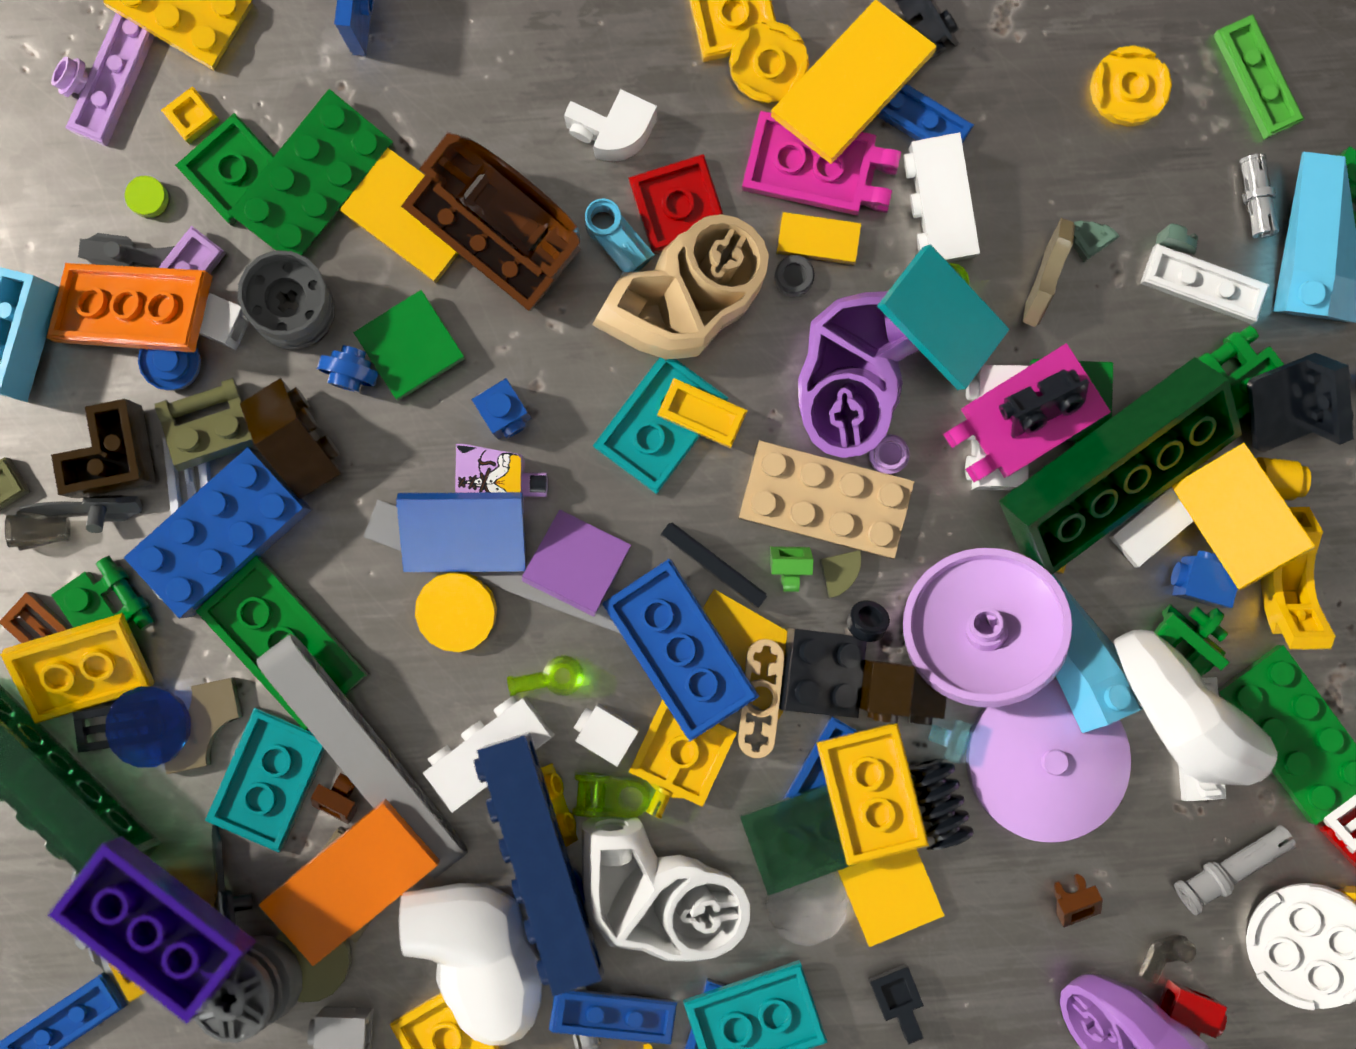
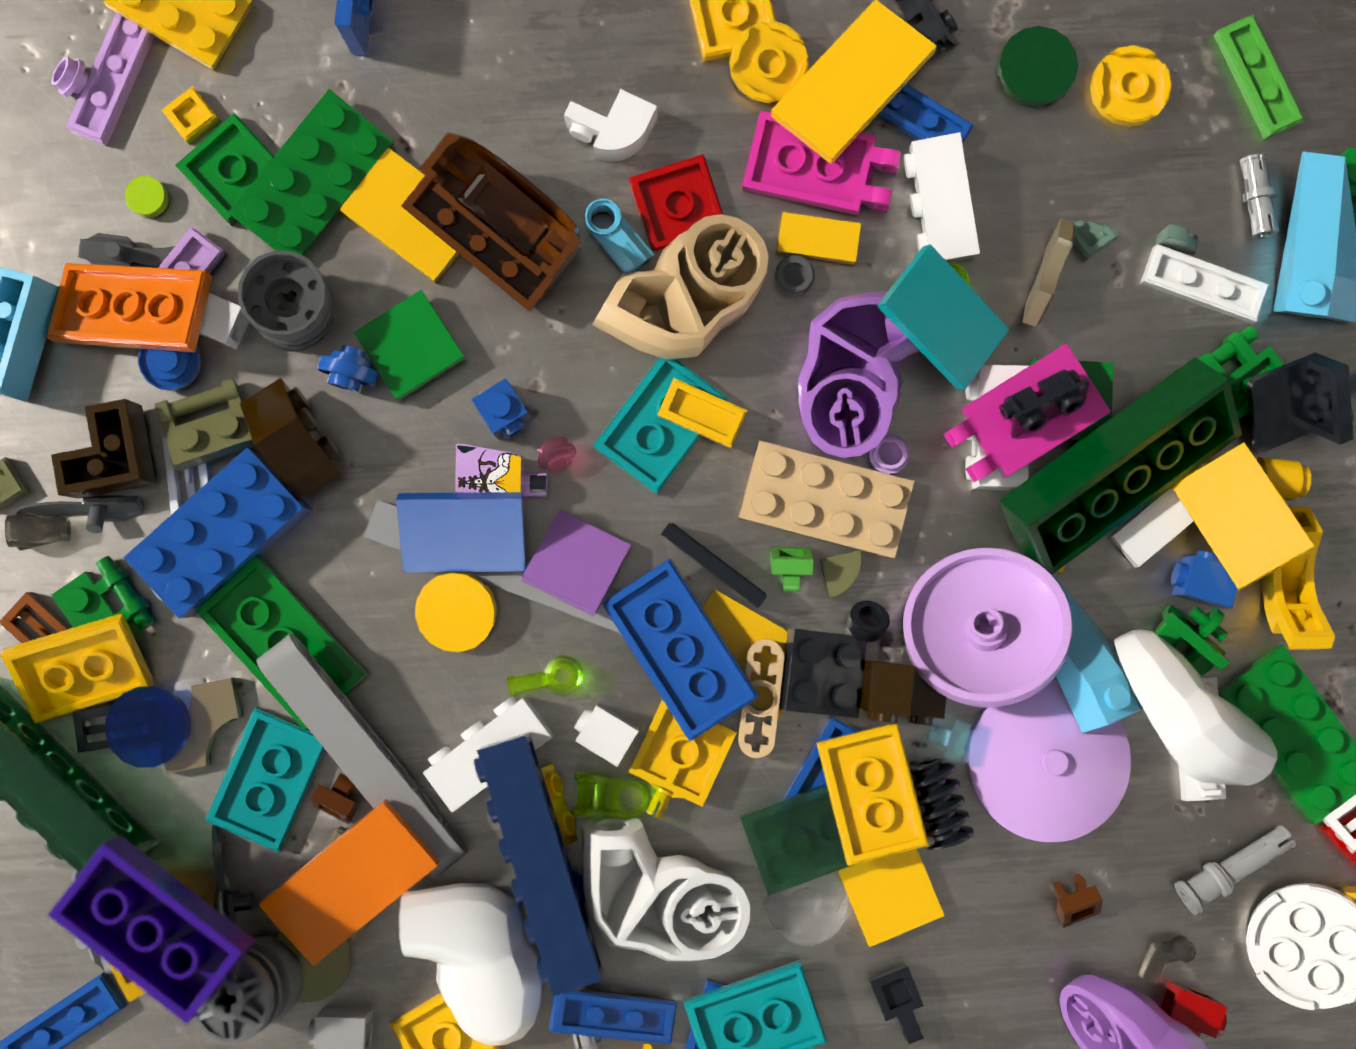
(556, 454): none -> clear pink plate
(1037, 66): none -> dark green tile

